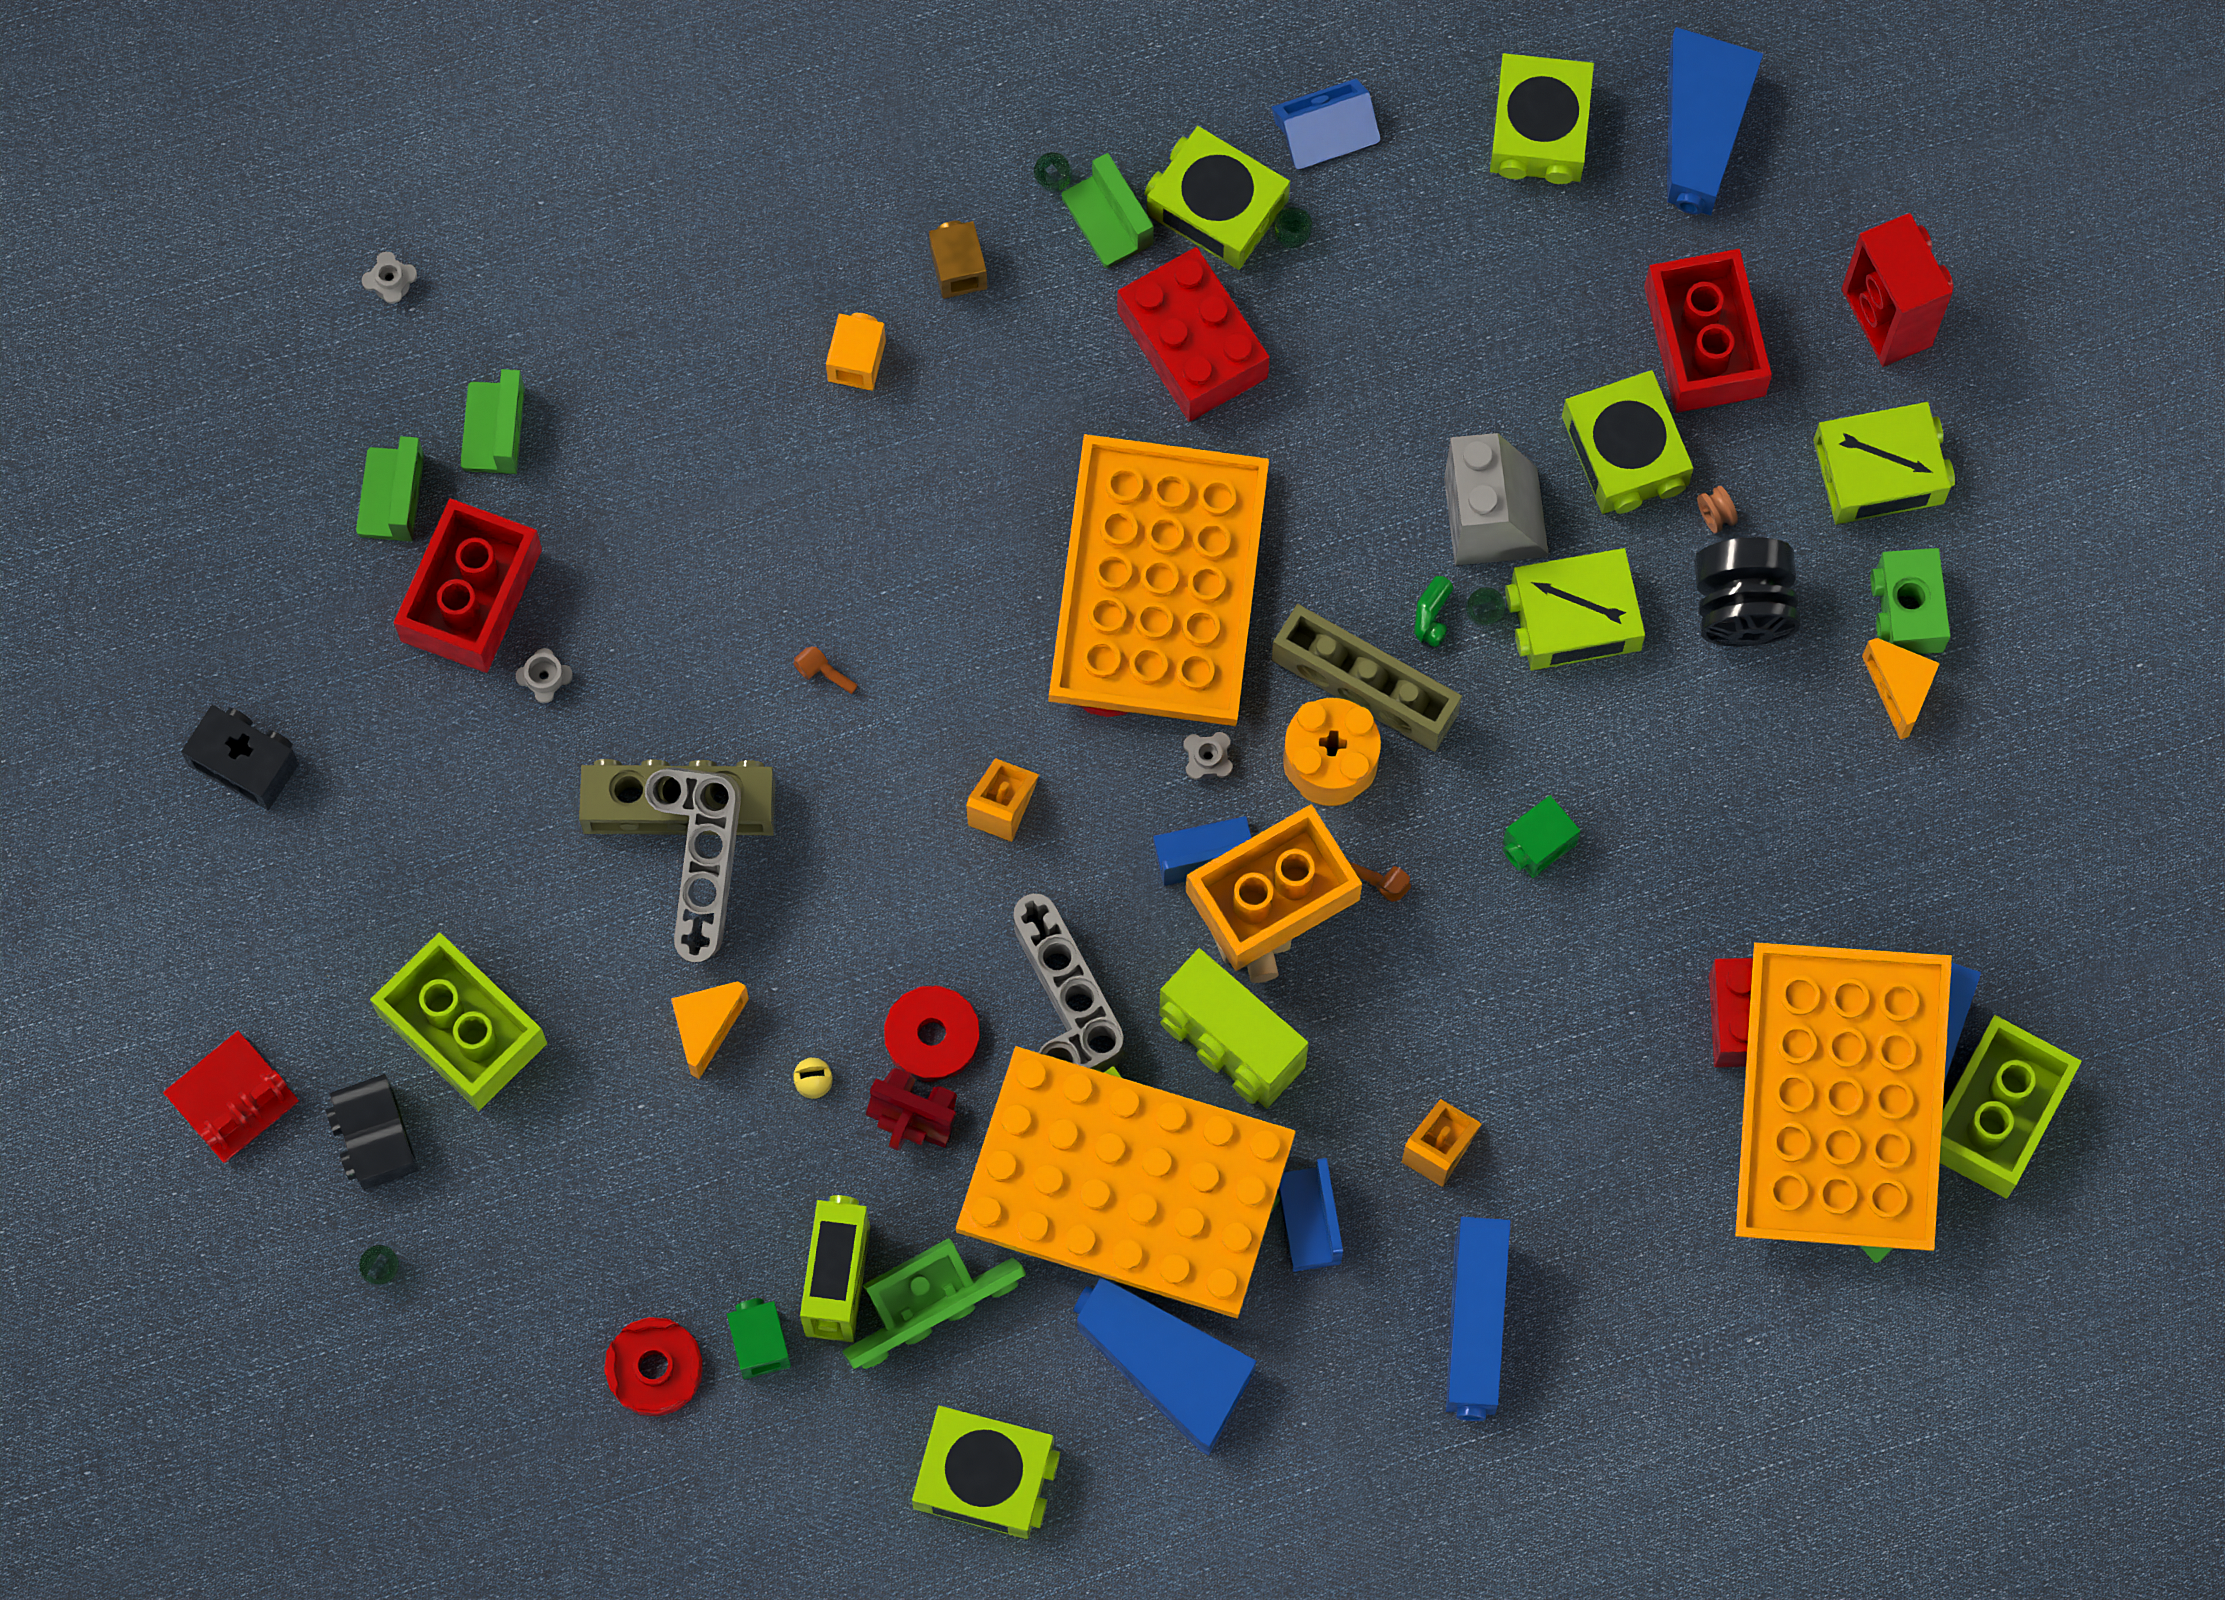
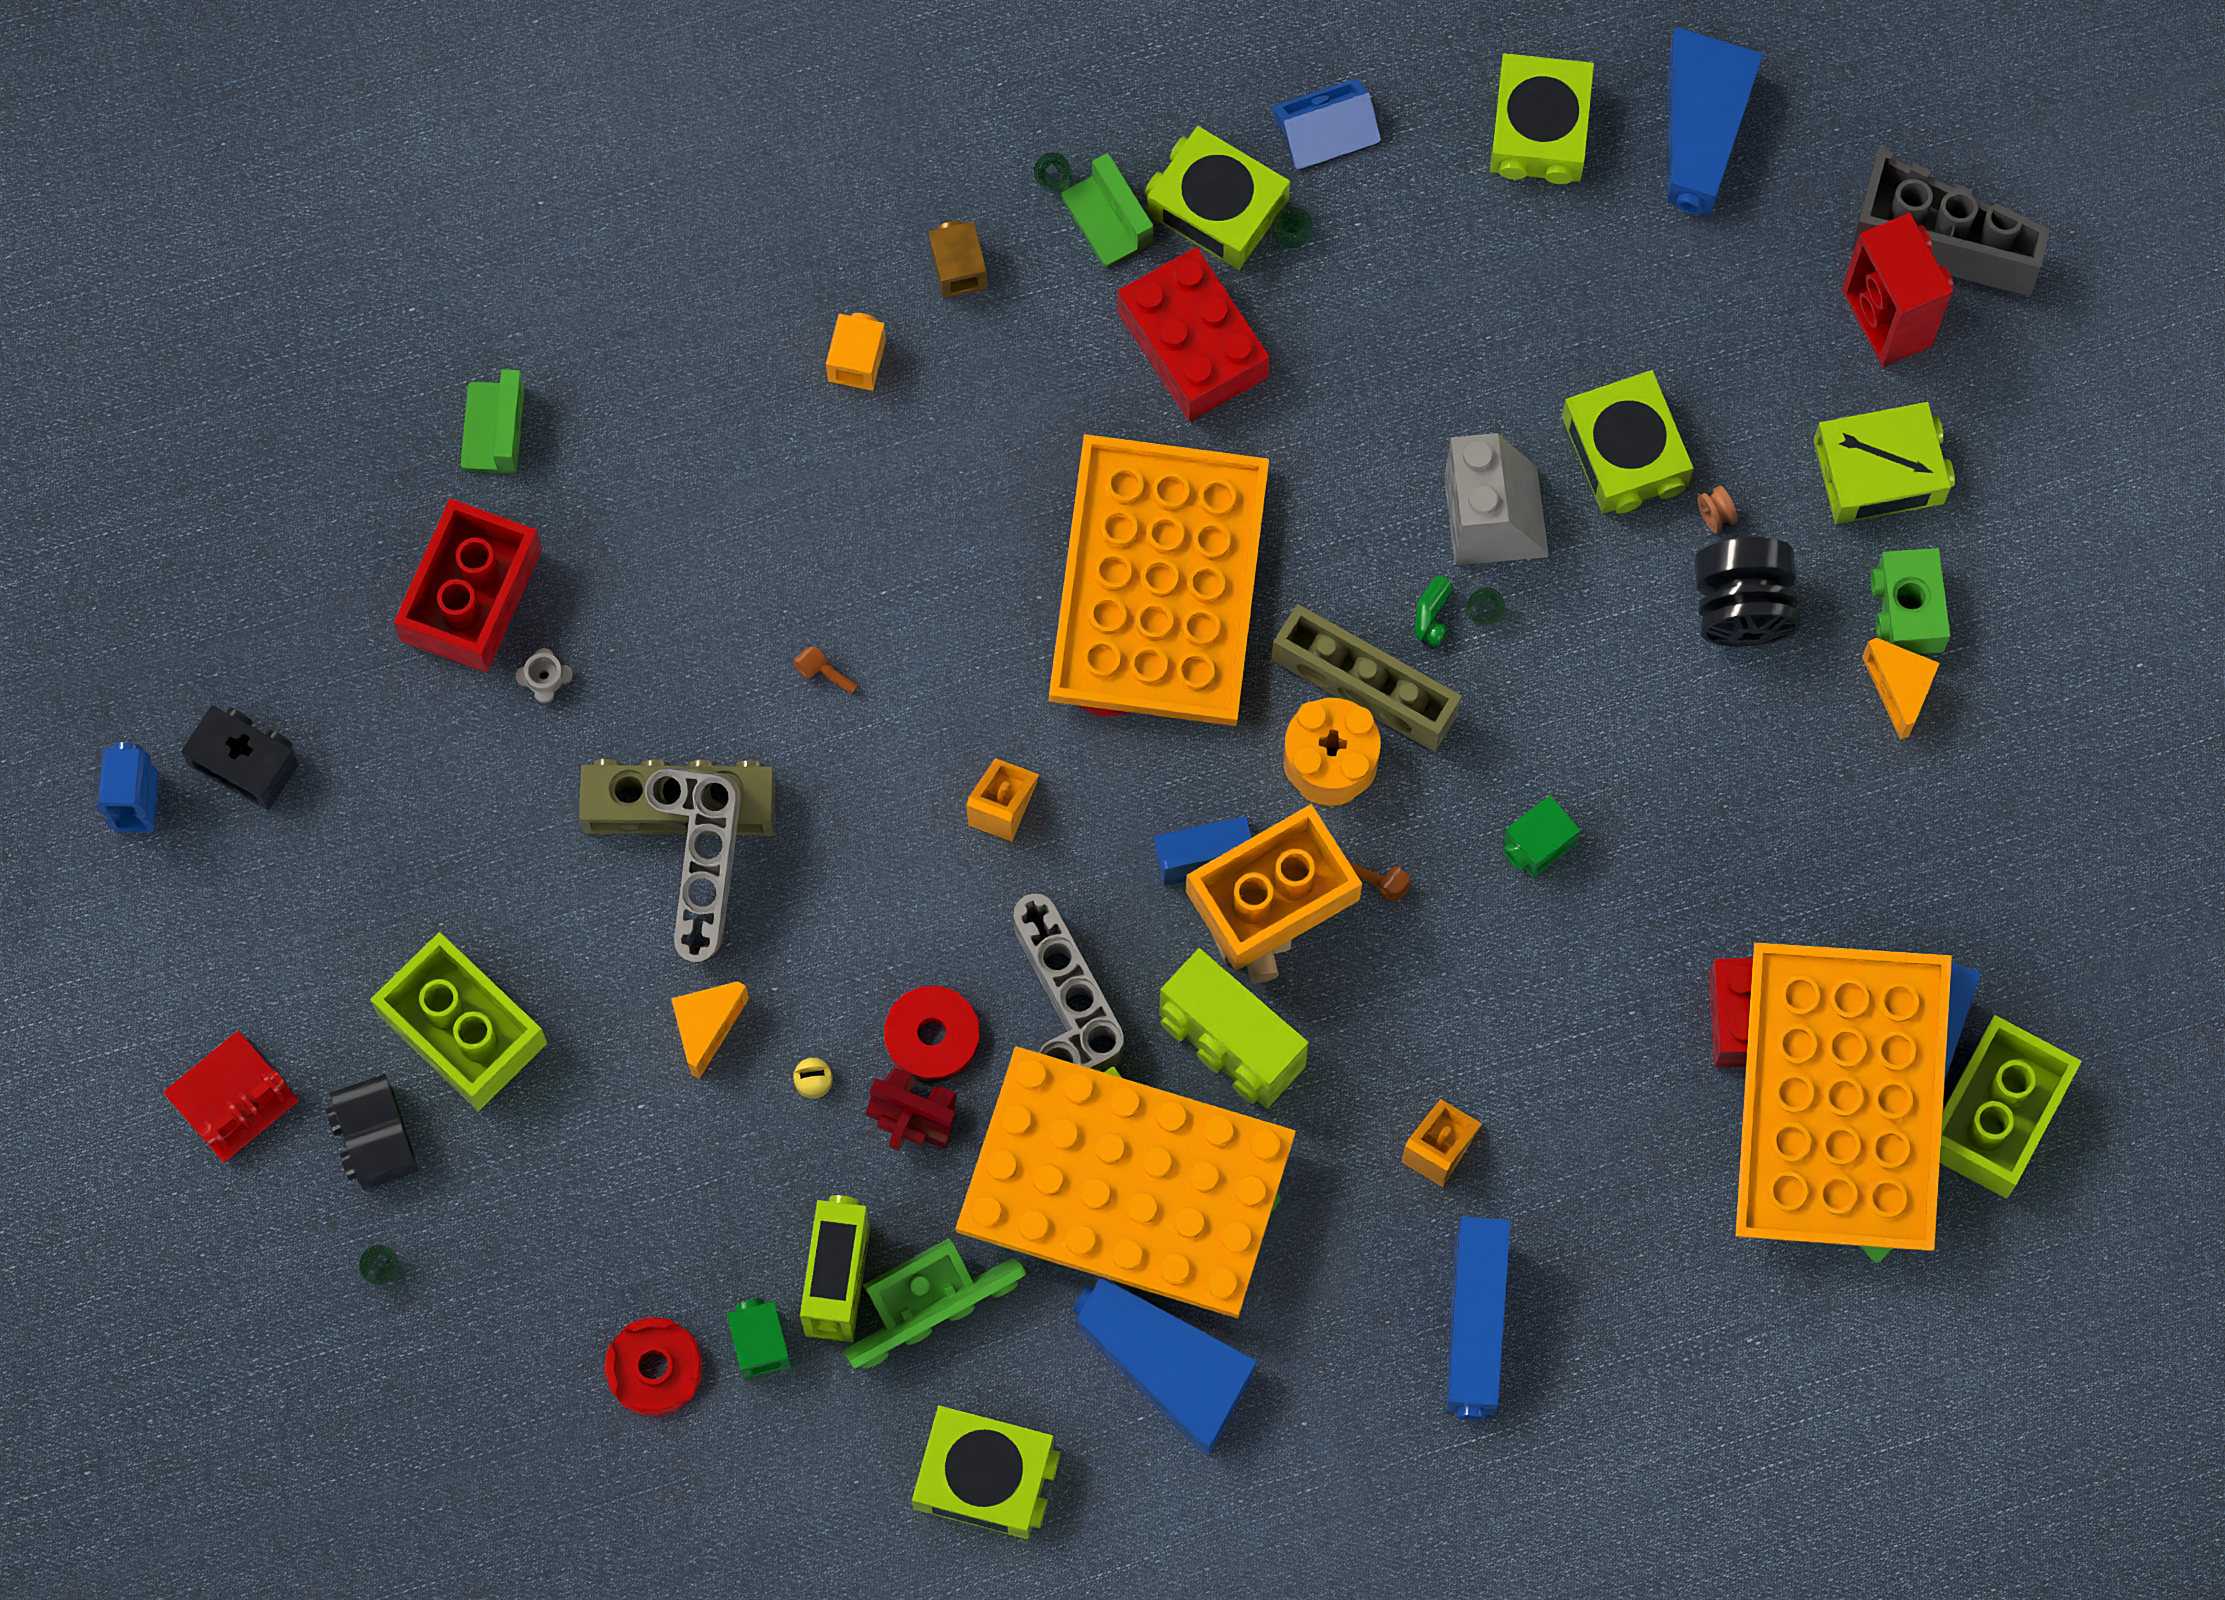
(128, 788): none -> blue brick
(391, 491): bright green panel -> none
(392, 290): light grey plate -> none
(1208, 769): light grey plate -> none
(1310, 1218): blue panel -> none
(1575, 609): lime brick -> none
(1707, 330): red brick -> none
(1966, 234): none -> dark grey wedge

